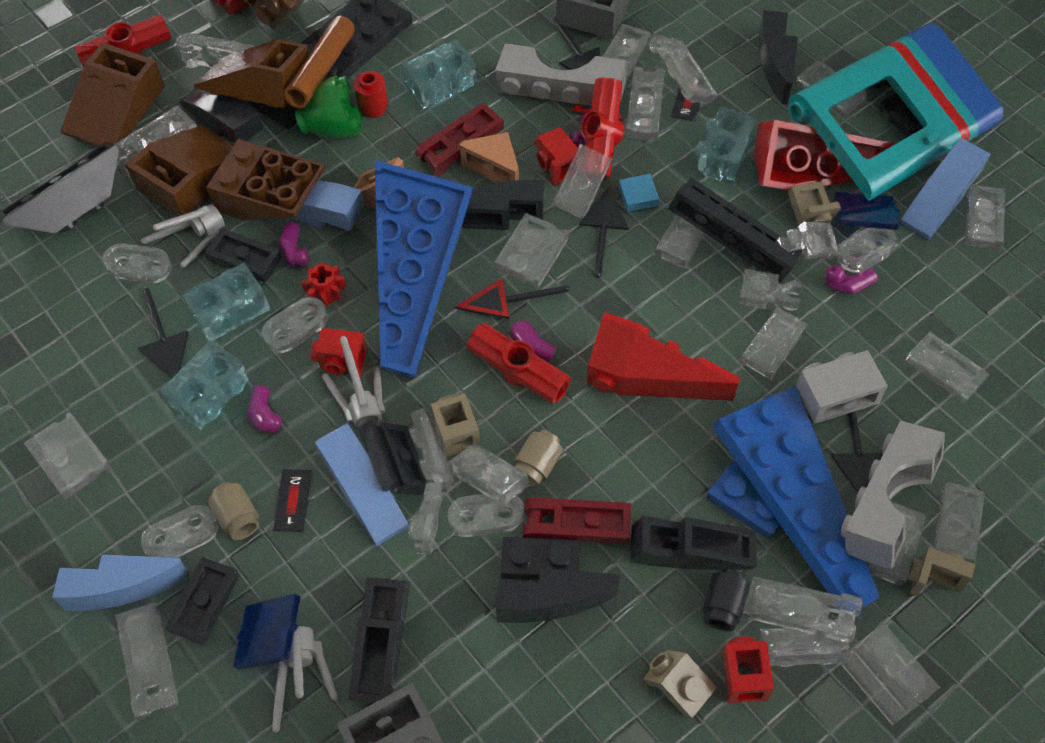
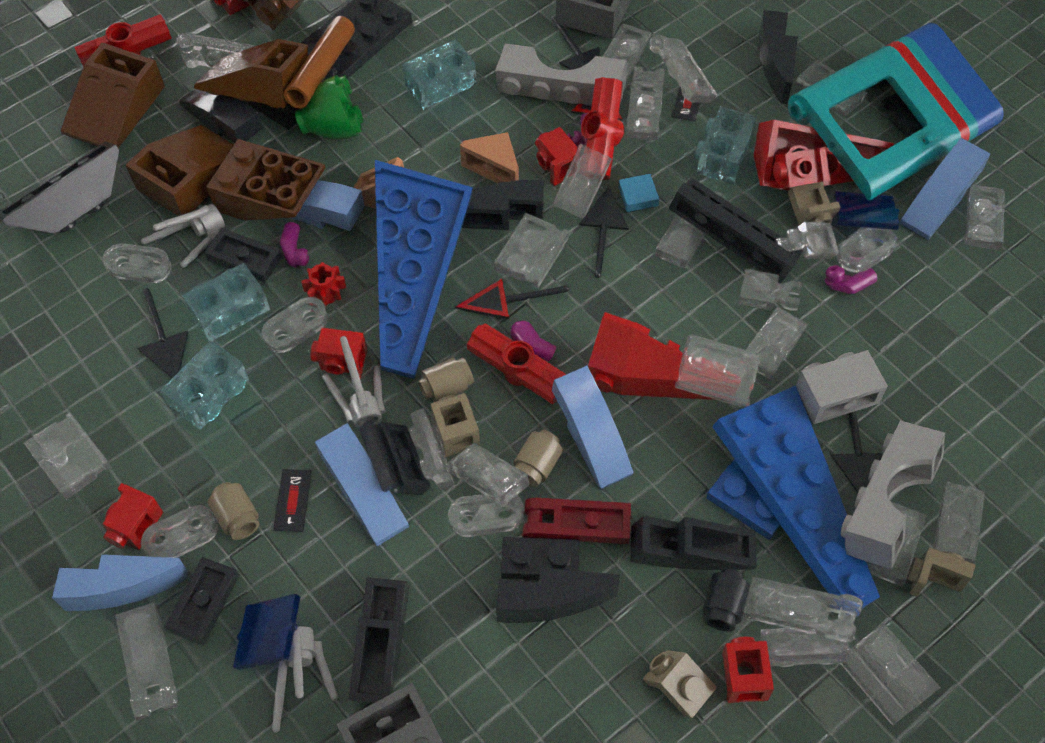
(130, 517): none -> red brick
(166, 125): clear plate -> none
(260, 414): magenta arm -> none
(371, 93): red brick -> none
(424, 527): clear plate -> none
(446, 379): none -> dark tan brick
(474, 124): dark red plate -> none
(592, 427): none -> medium blue slope
(717, 370): none -> clear plate
(813, 166): none -> red brick
(947, 367): clear plate -> none

